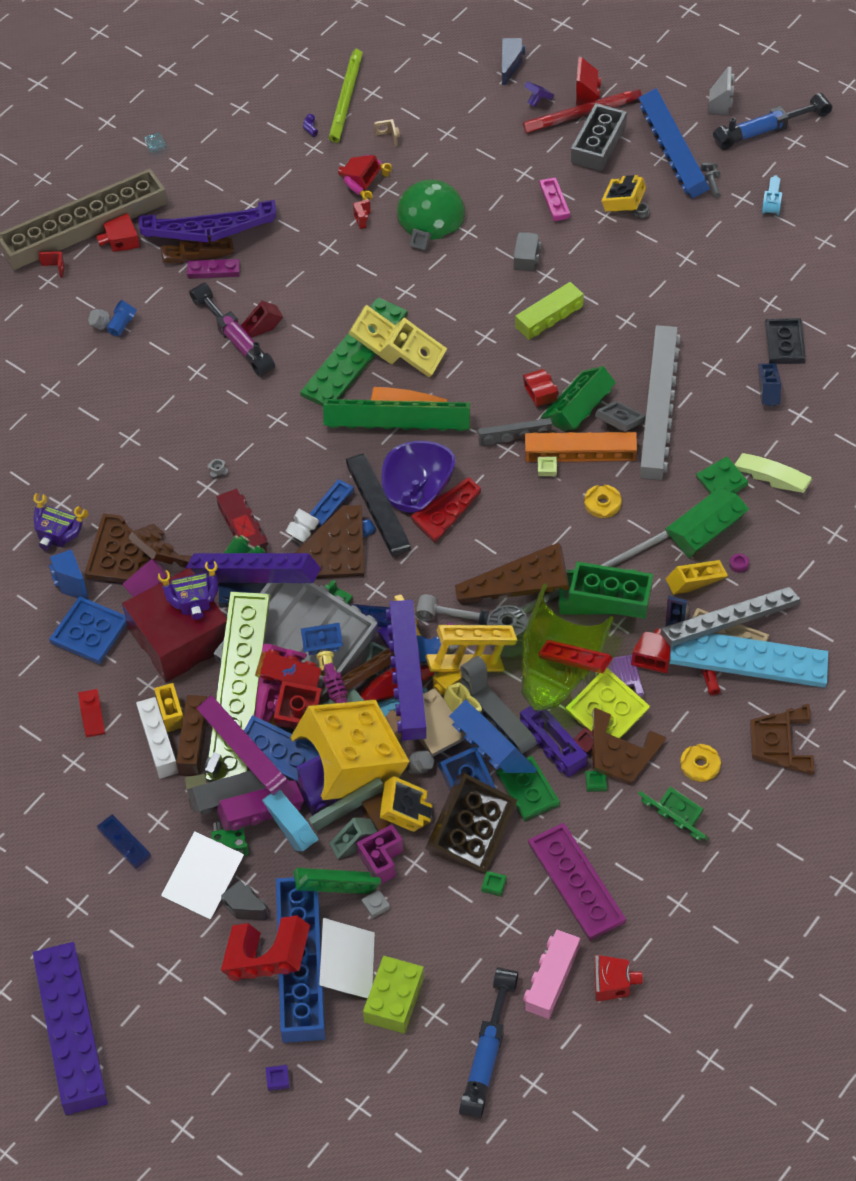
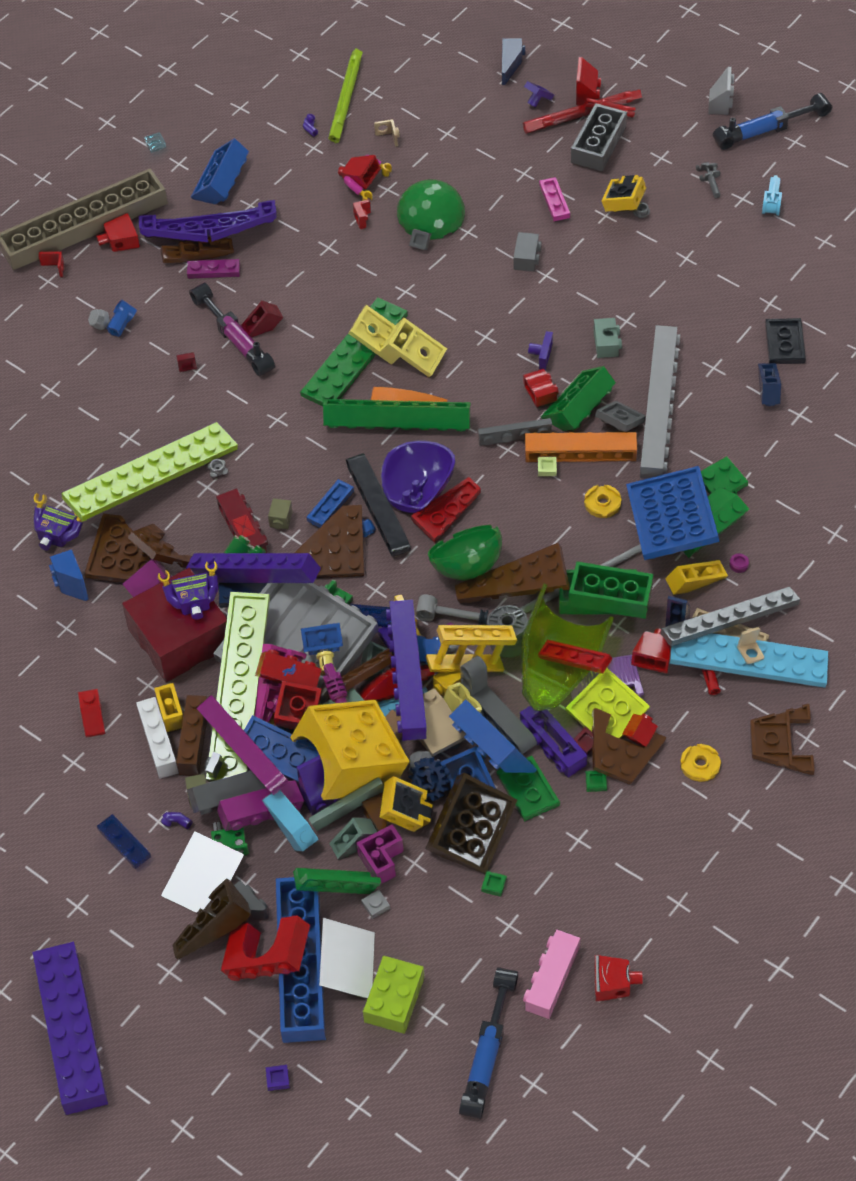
(89, 630): blue plate -> none
(149, 471): none -> lime plate
(178, 817): none -> dark purple arm
(186, 362): none -> dark red plate
(220, 173): none -> blue slope
(220, 916): none -> dark brown wedge
(280, 514): none -> olive brick
(302, 525): white wheel -> none
(430, 778): none -> dark blue gear
(468, 553): none -> green piece
(543, 350): none -> dark purple tile
(549, 310): lime brick -> none
(577, 881): magenta plate -> none
(591, 102): none -> red pin
(606, 337): none -> sand green brick
(640, 729): none -> red brick
(672, 513): none -> blue plate
(675, 145): blue brick -> none
(678, 807): green bracket -> none
(748, 641): none -> tan bracket
(777, 474): yellowish green slope -> none

